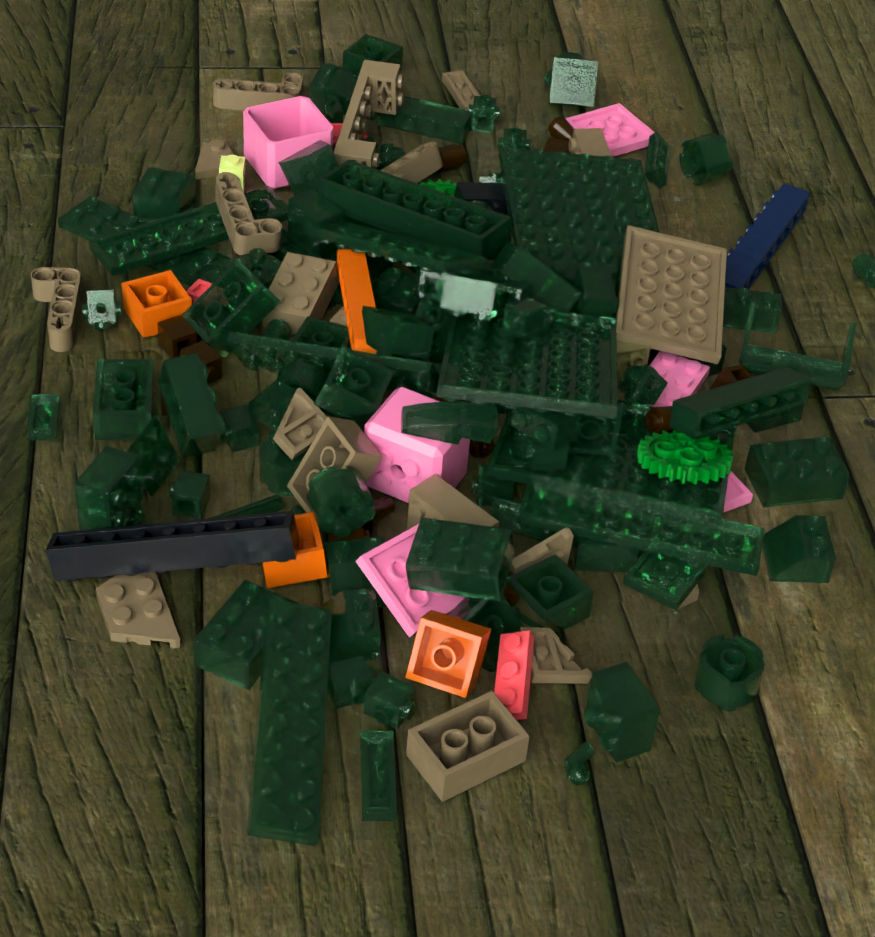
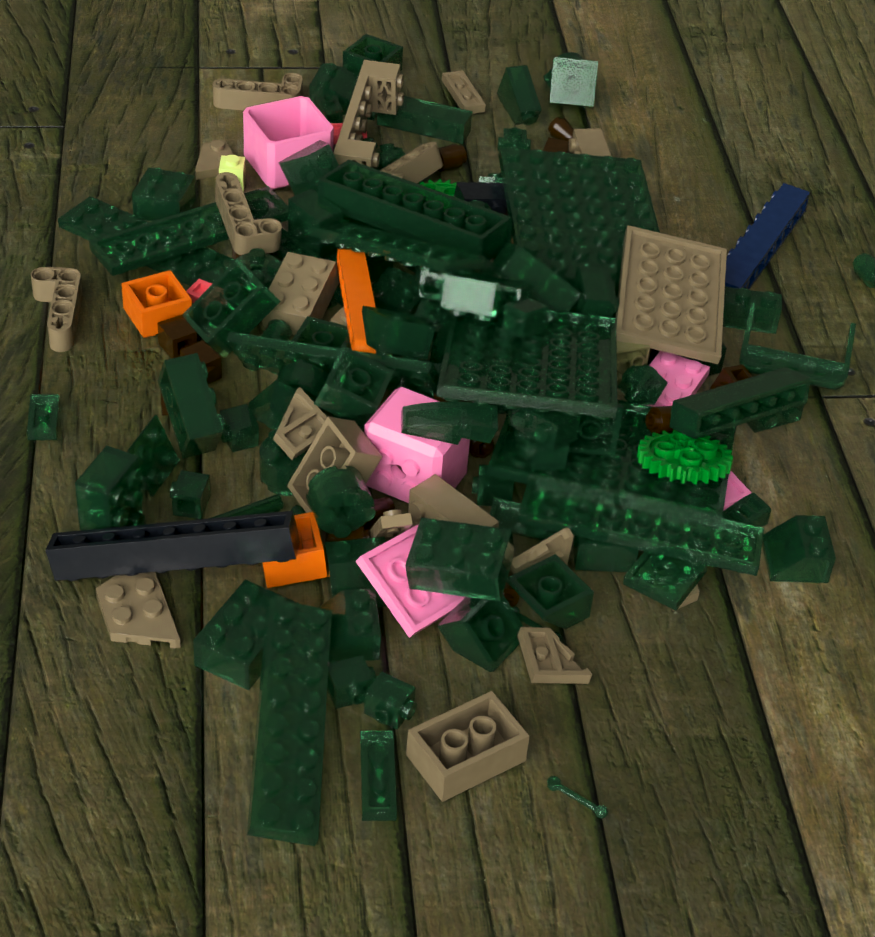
(97, 300): clear green brick -> none
(123, 398): clear green brick -> none
(391, 525): none -> dark tan plate
(448, 653): orange brick -> none
(484, 113): clear green brick -> none
(514, 672): coral plate -> none
(519, 95): none -> clear green slope
(554, 784): none -> clear green hinge
(575, 763): clear green arm -> none
(619, 126): bright pink plate -> none
(621, 712): clear green brick -> none
(657, 160): clear green plate -> none
(705, 158): clear green brick -> none
(729, 671): clear green brick -> none
(752, 507): none -> clear green slope
(796, 471): clear green brick -> none

